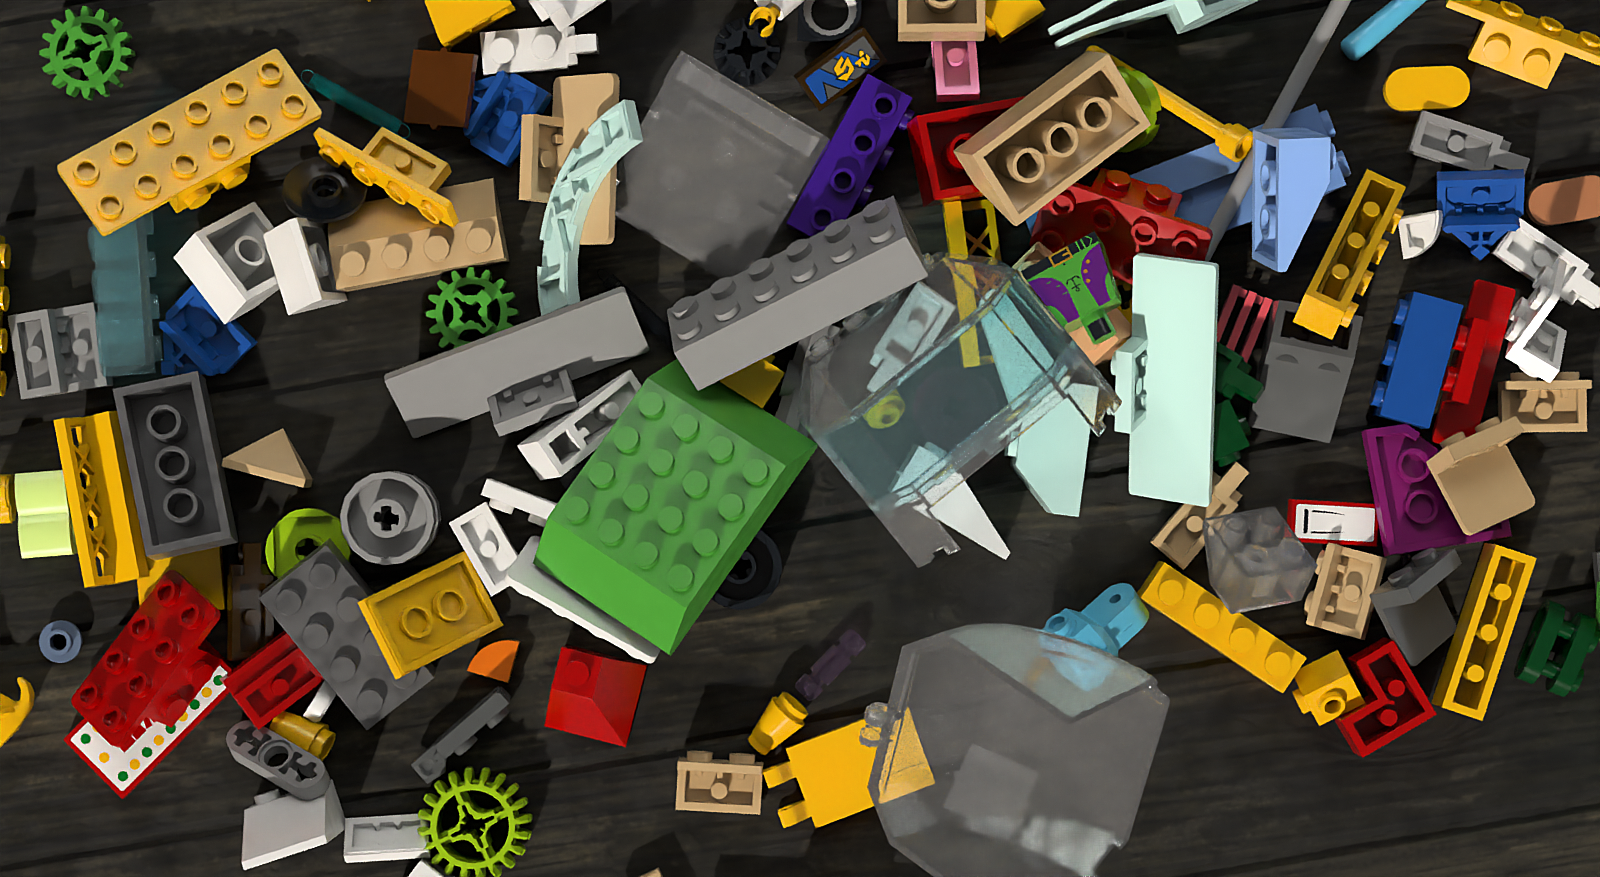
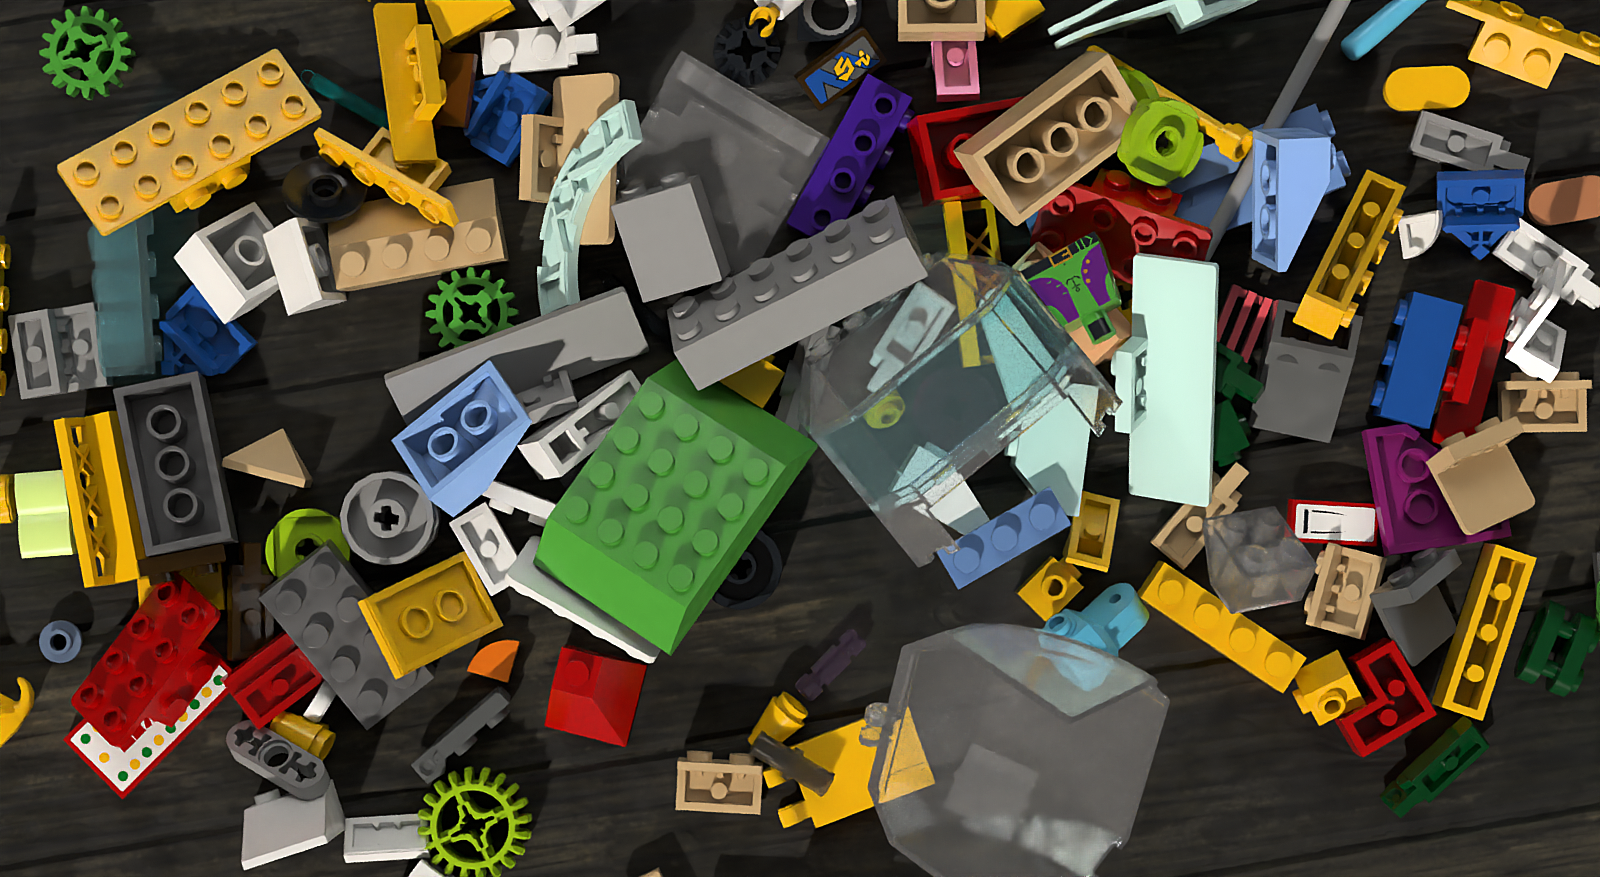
(162, 568): none -> dark brown plate
(410, 81): none -> yellow bracket
(464, 439): none -> light blue slope
(670, 236): none -> light grey brick
(791, 763): none -> clear smoke pin
(1005, 537): none -> medium blue plate
(1051, 587): none -> yellow brick
(1092, 532): none -> yellow slope
(1140, 136): none -> lime plate
(1436, 767): none -> dark green hinge

